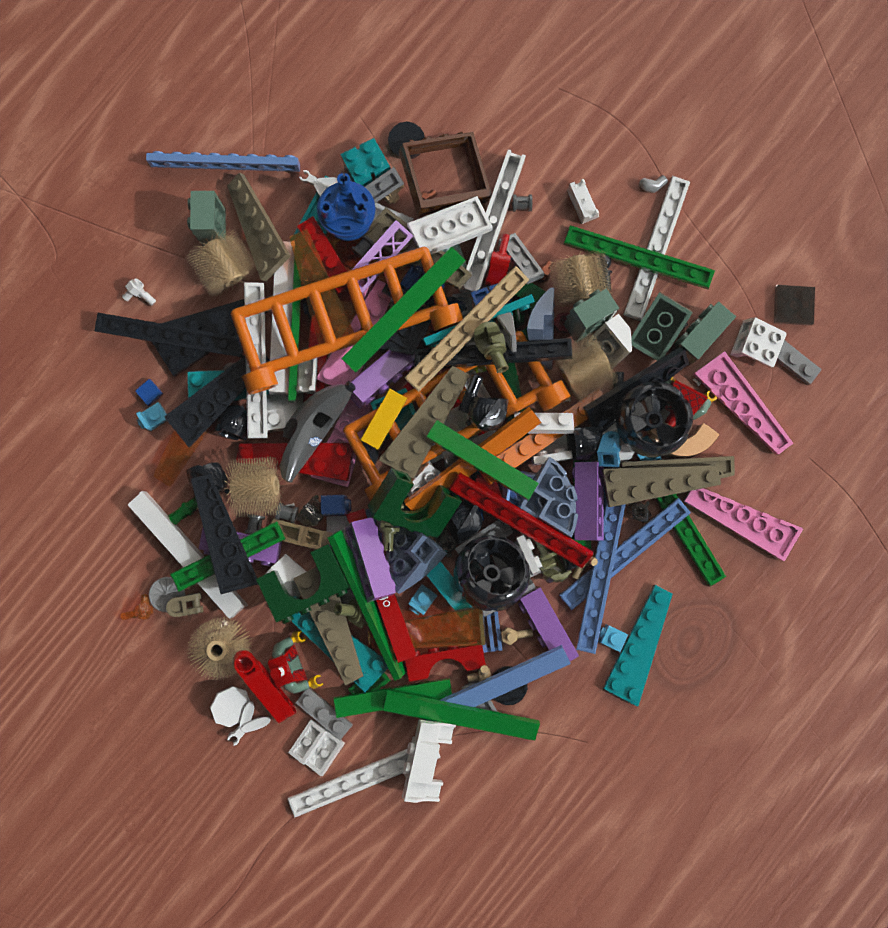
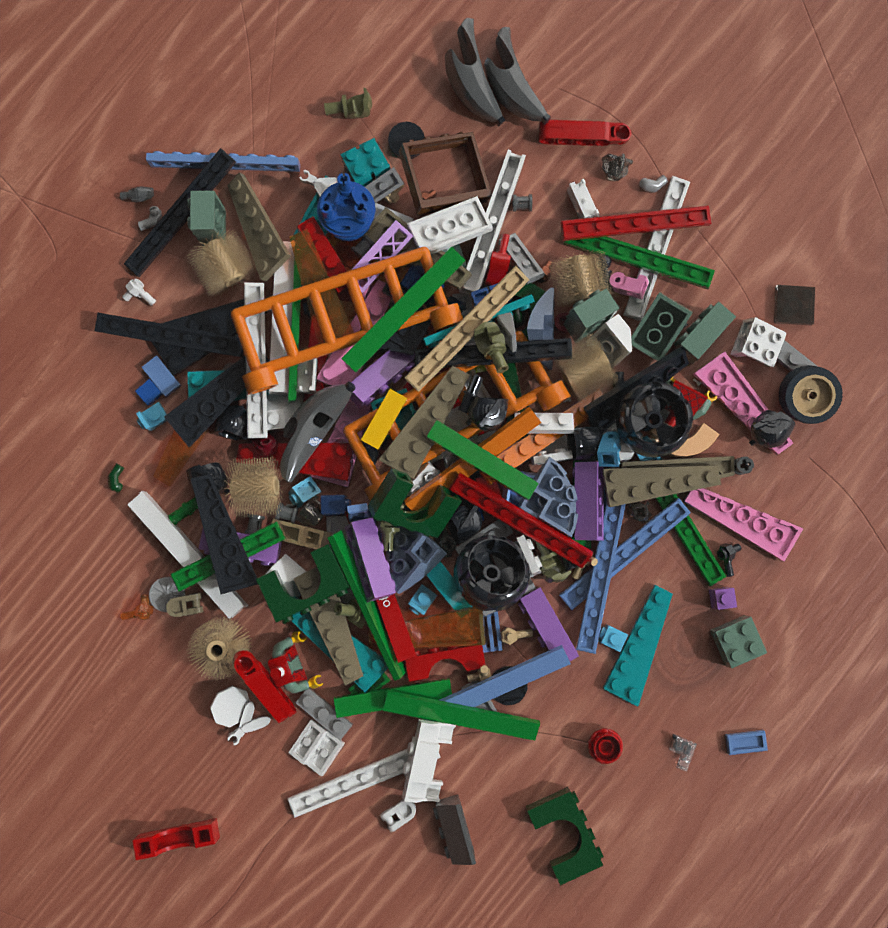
(113, 481): none -> dark green arm
(138, 194): none -> dark grey piece
(154, 218): none -> light grey arm
(161, 376): none -> medium blue tile
(178, 214): none -> black tile
(188, 835): none -> red arch
(265, 446): none -> dark red plate
(303, 492): none -> medium azure bracket
(353, 108): none -> olive piece
(357, 512): none -> medium blue tile
(404, 811): none -> white plate
(455, 831): none -> dark grey slope
(469, 78): none -> dark grey piece
(510, 84): none -> dark grey piece
(583, 133): none -> red piece
(584, 855): none -> dark green arch
(605, 746): none -> red piece
(615, 166): none -> clear smoke piece
(629, 286): none -> bright pink leg
(635, 223): none -> red tile
(685, 749): none -> clear piece
(723, 598): none -> medium lavender brick
(727, 554): none -> black piece
(738, 641): none -> sand green brick
(746, 742): none -> medium blue tile
(748, 467): none -> dark grey bush
(771, 429): none -> black helmet
(825, 395): none -> wheel

